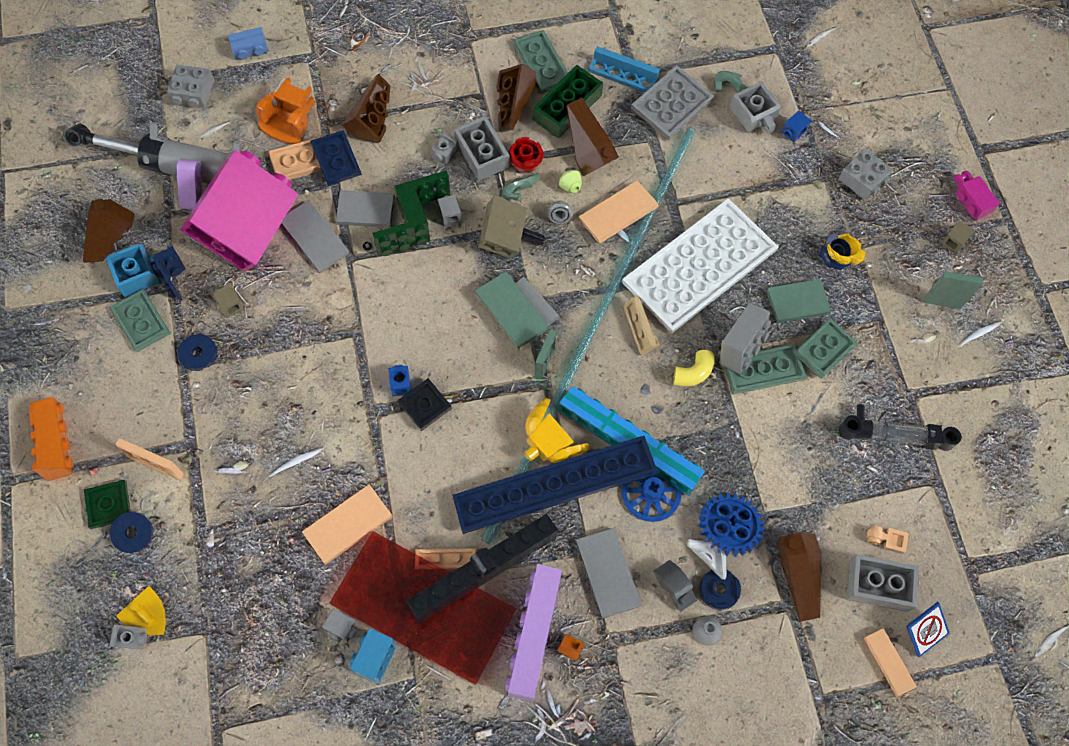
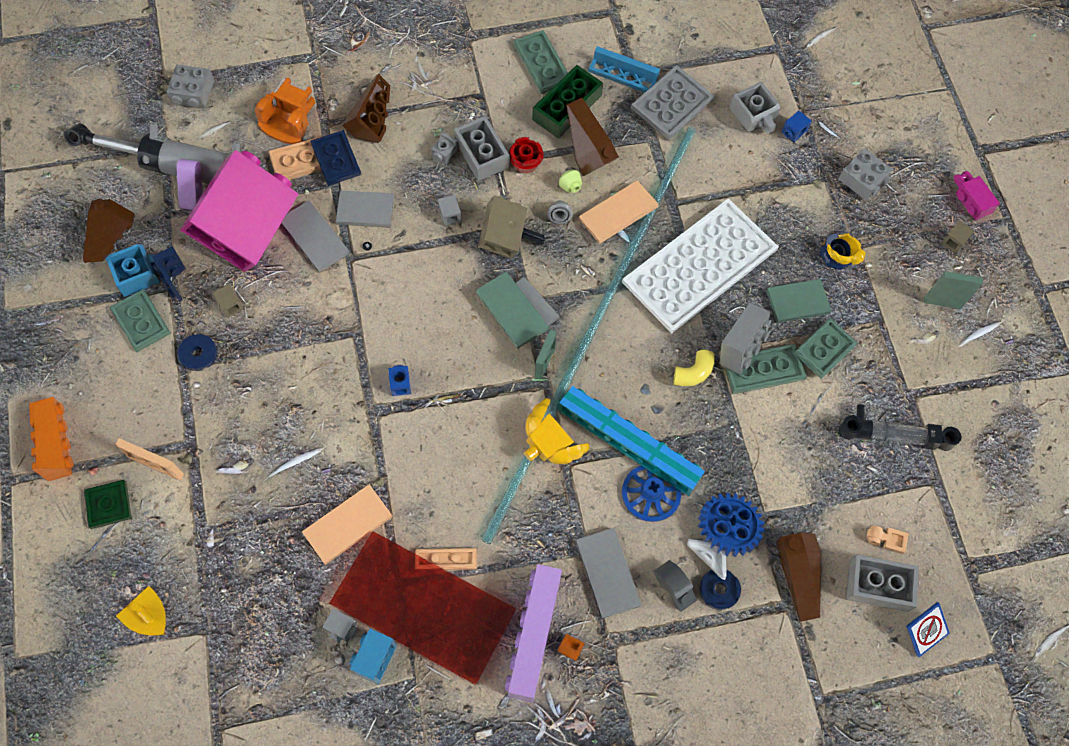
(119, 529): dark blue tile -> none
(120, 636): light grey brick -> none
(248, 43): medium blue brick -> none
(415, 226): dark green bracket -> none
(424, 404): black plate -> none
(481, 568): black hinge -> none
(510, 189): sand green piece -> none
(514, 90): reddish brown wedge -> none
(554, 484): dark blue plate -> none
(640, 327): tan hinge -> none
(707, 630): light grey brick -> none
(728, 77): sand green piece -> none
(890, 662): light nougat tile -> none

